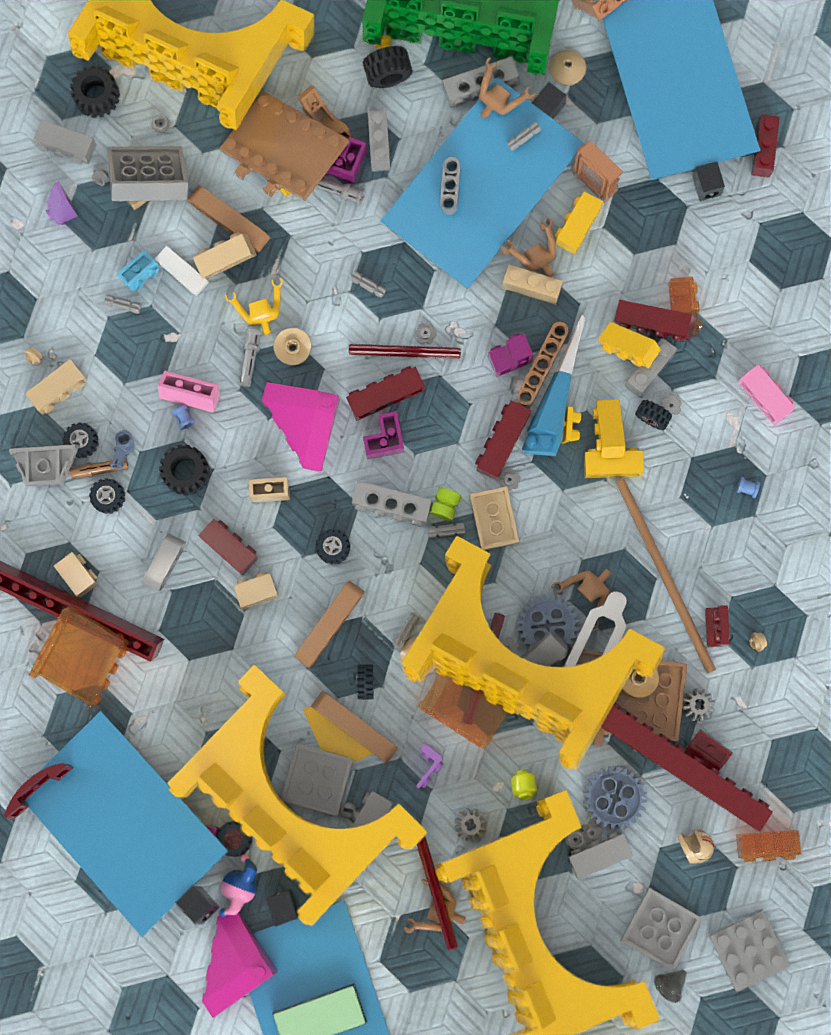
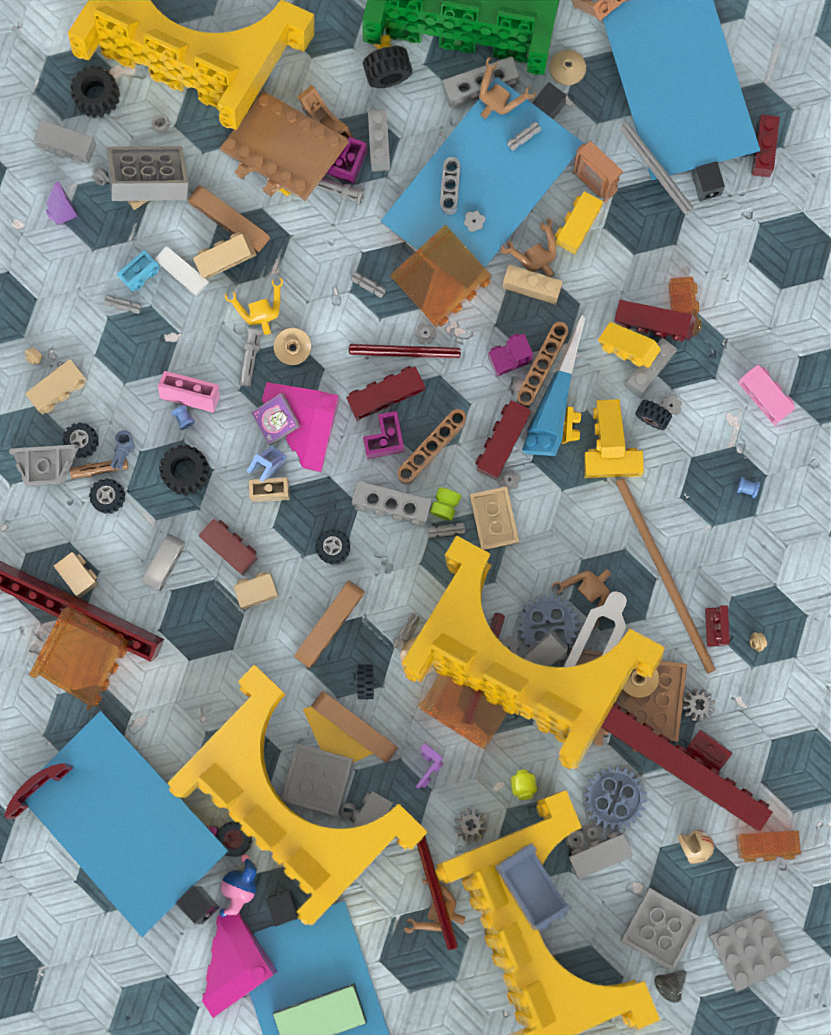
(271, 459): none -> light blue window
(275, 419): none -> tile
(434, 437): none -> medium nougat beam
(441, 276): none -> clear orange panel
(475, 216): none -> light grey plant
(532, 888): none -> sand blue panel
(656, 168): none -> light grey axle

